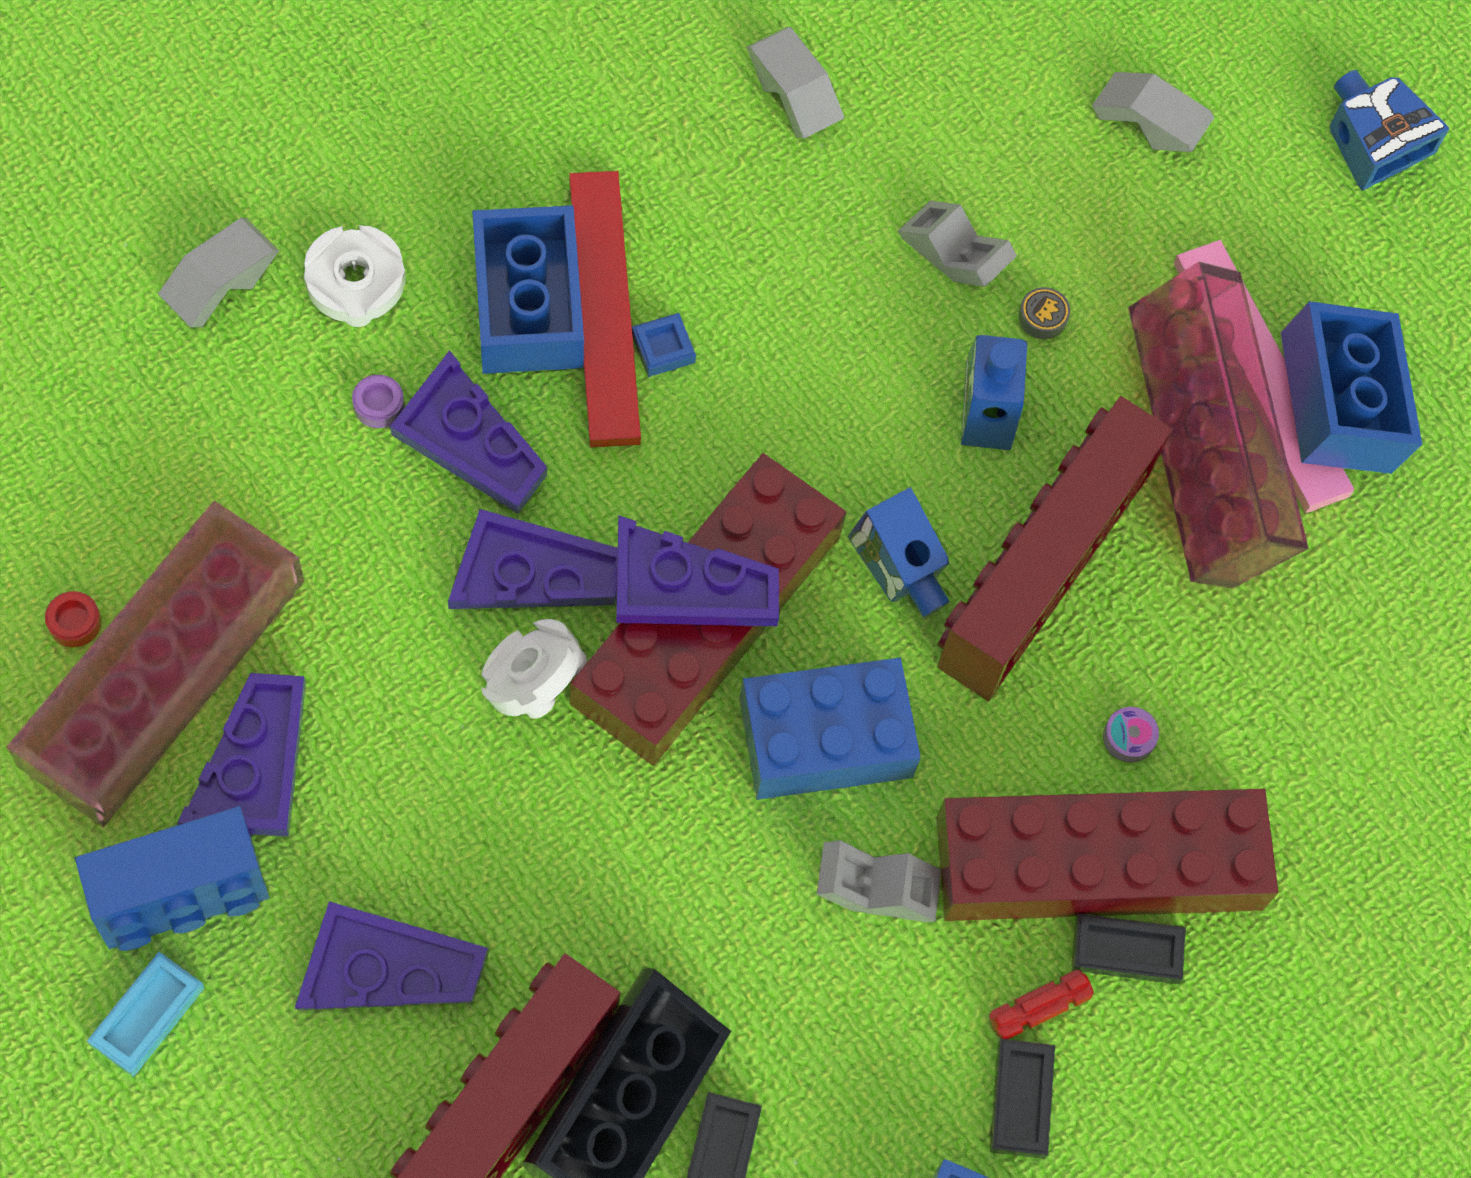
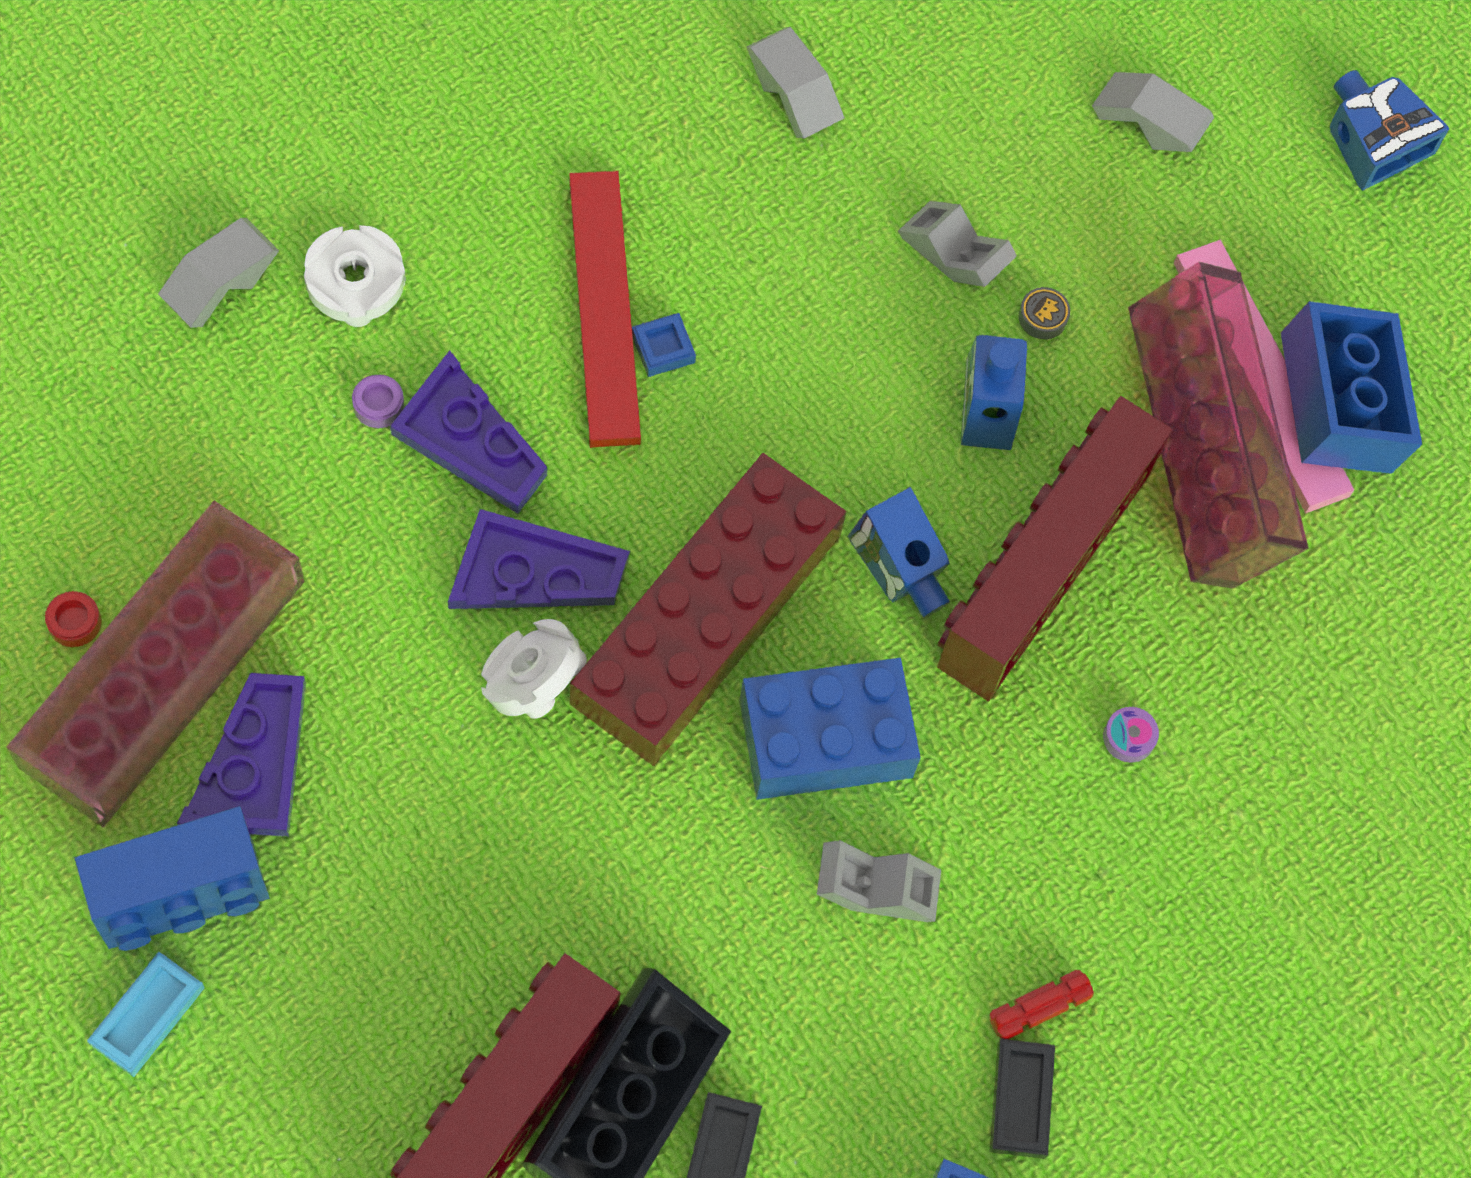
(387, 963): dark purple wing -> none
(528, 289): blue brick -> none
(686, 584): dark purple wing -> none
(1105, 854): dark red brick -> none
(1128, 949): black tile -> none

